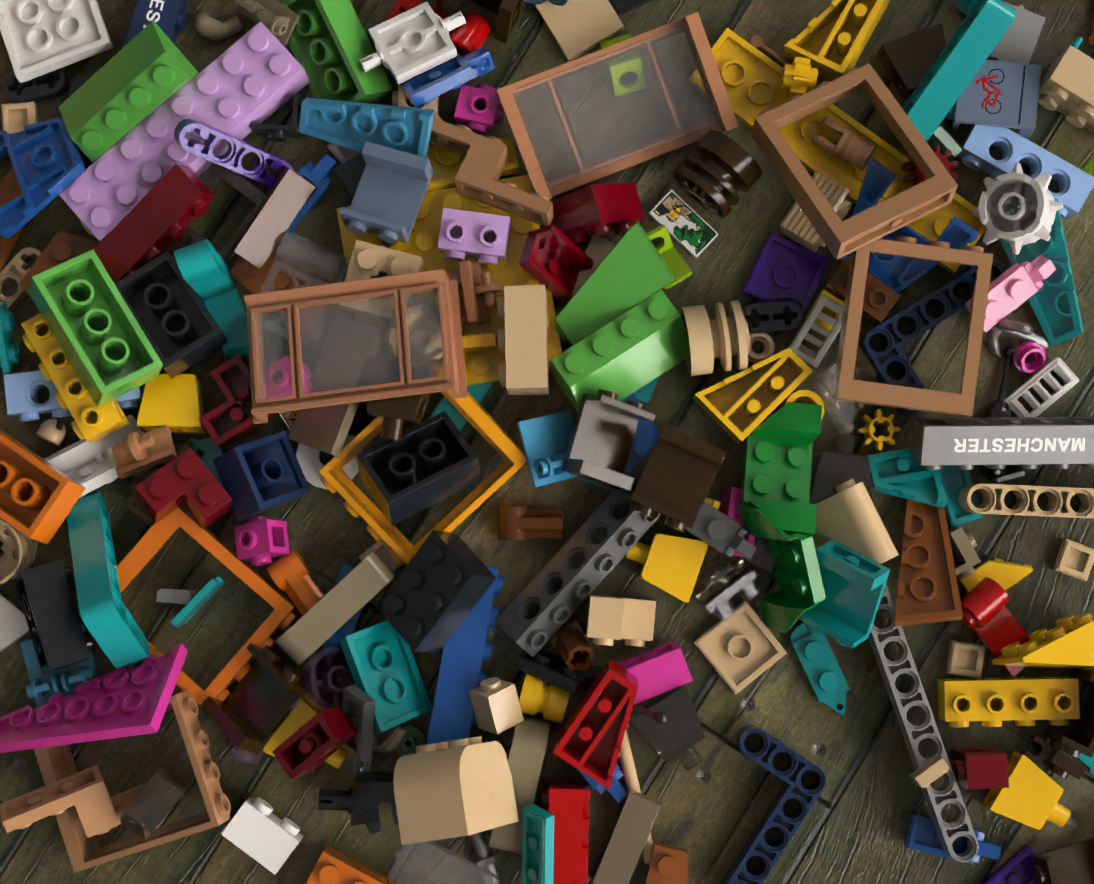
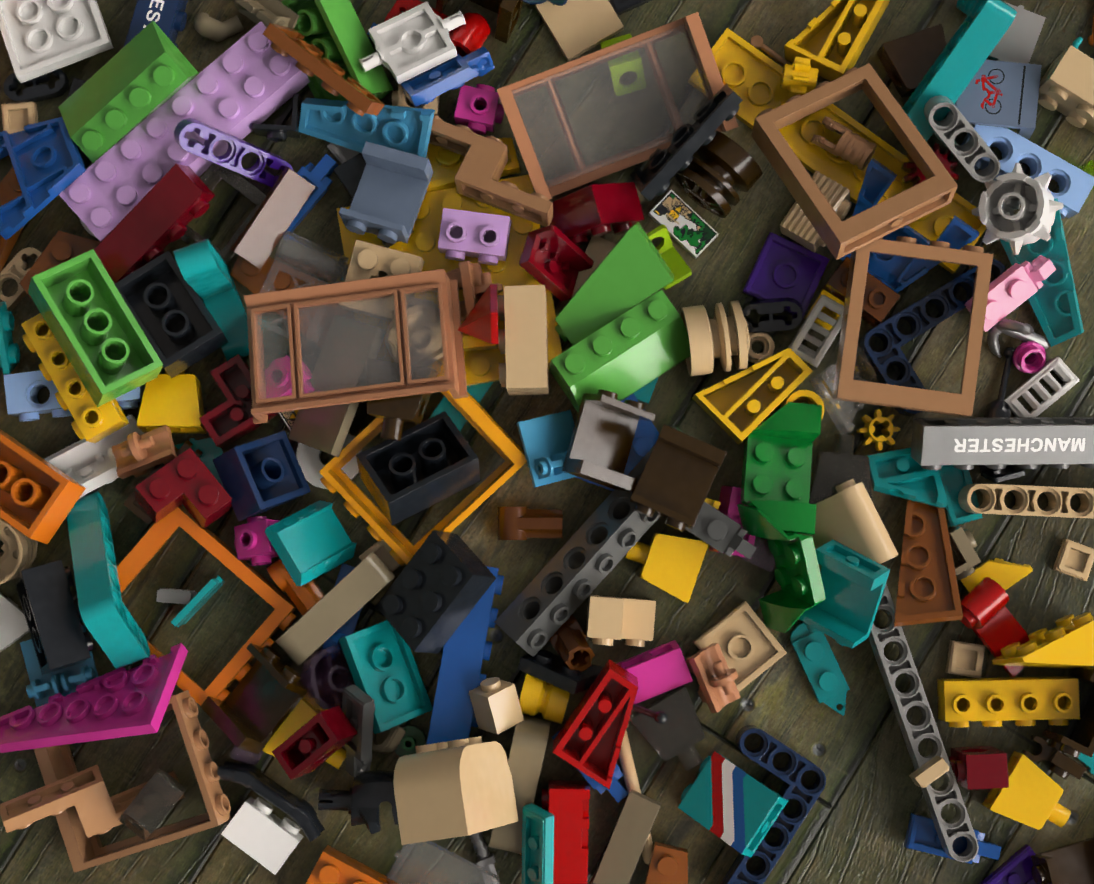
(51, 434): tan hinge -> none
(291, 42): none -> dark orange wing
(297, 809): none -> black piece
(311, 542): none -> teal slope
(483, 318): none -> red slope
(685, 143): none -> black wing
(714, 677): none -> nougat hips
(724, 584): clear smoke hips -> none
(731, 804): none -> panel
(969, 152): none -> light grey beam

